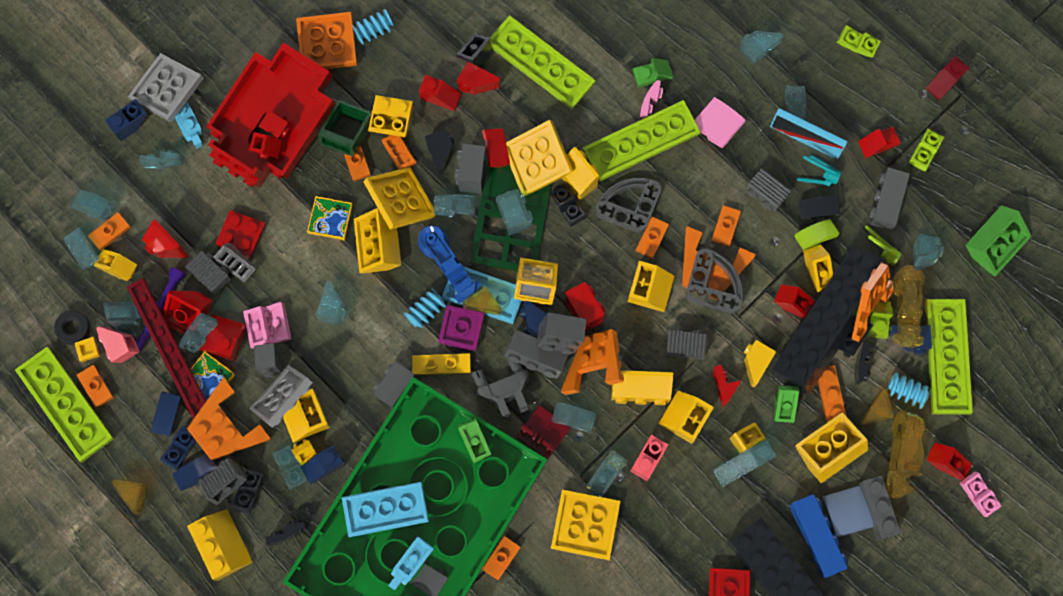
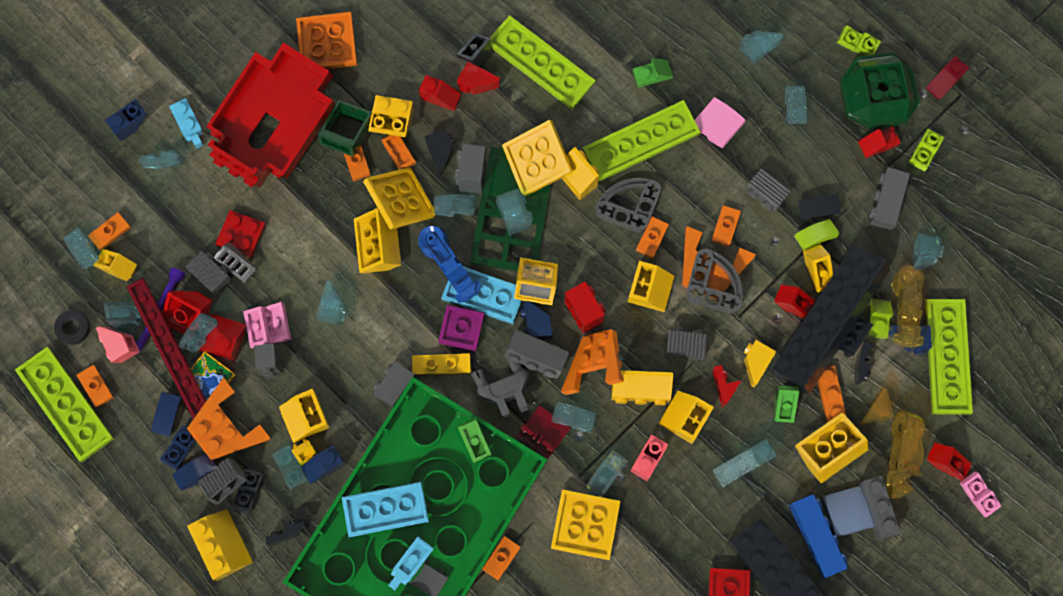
(87, 349): yellow plate -> none
(91, 205): clear light blue slope -> none
(132, 494): clear yellow slope -> none
(162, 243): red slope -> none
(165, 87): light grey plate -> none
(265, 146): red brick -> none
(275, 124): red brick -> none
(281, 396): light grey plate -> none
(330, 218): tile -> none
(373, 26): medium azure piece -> none
(425, 309): medium azure piece -> none
(483, 302): clear yellow slope -> none
(496, 147): red slope -> none
(561, 333): dark grey brick -> none
(568, 205): black slope -> none
(651, 98): bright pink slope -> none
(747, 437): yellow slope -> none
(808, 133): tile -> none
(830, 173): teal plant -> none
(869, 104): none -> dark green piece
(872, 292): orange wing -> none
(889, 253): lime plant -> none
(907, 389): medium azure piece -> none
(999, 239): bright green slope -> none

